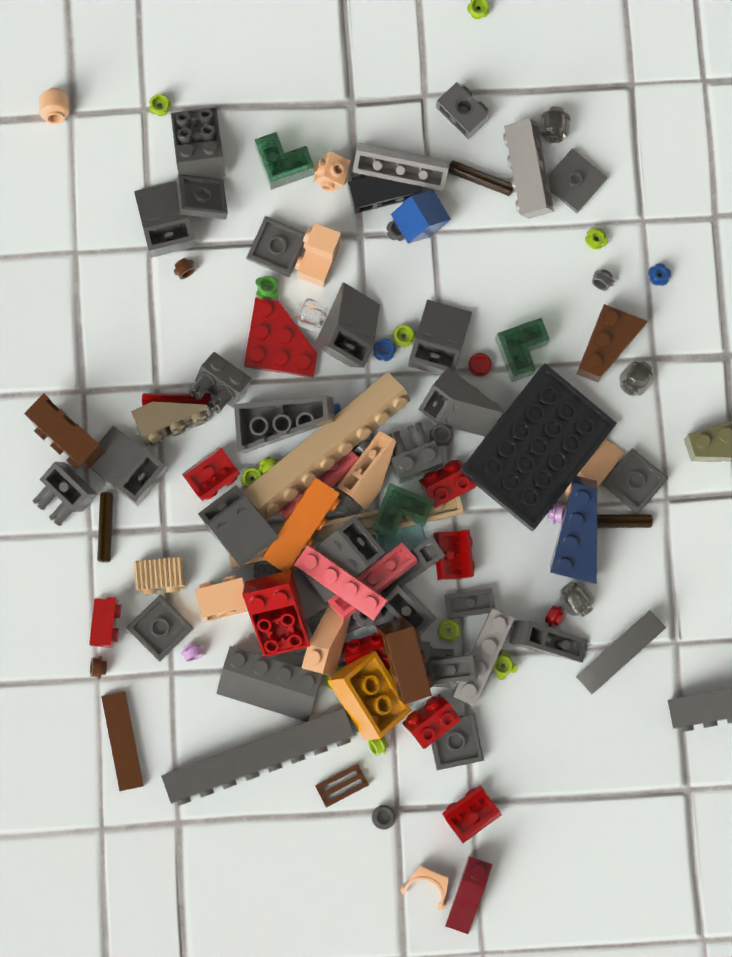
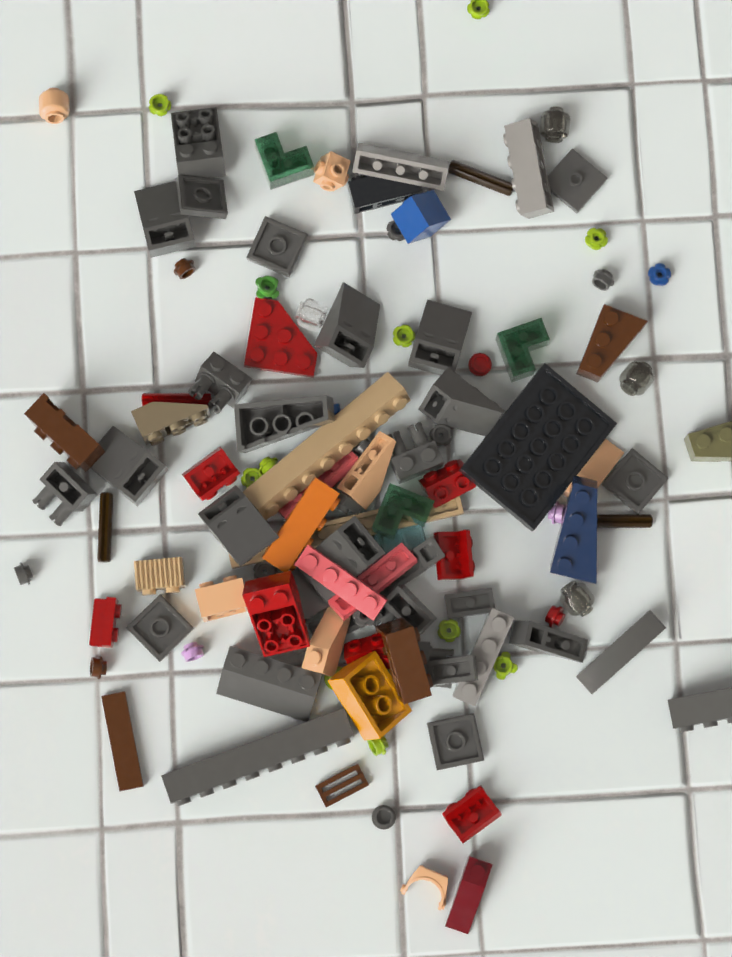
(23, 573): none -> dark grey plate
(321, 250): light nougat brick -> none
(384, 343): blue plate -> none
(431, 720): red bracket -> none
(468, 122): dark grey brick -> none

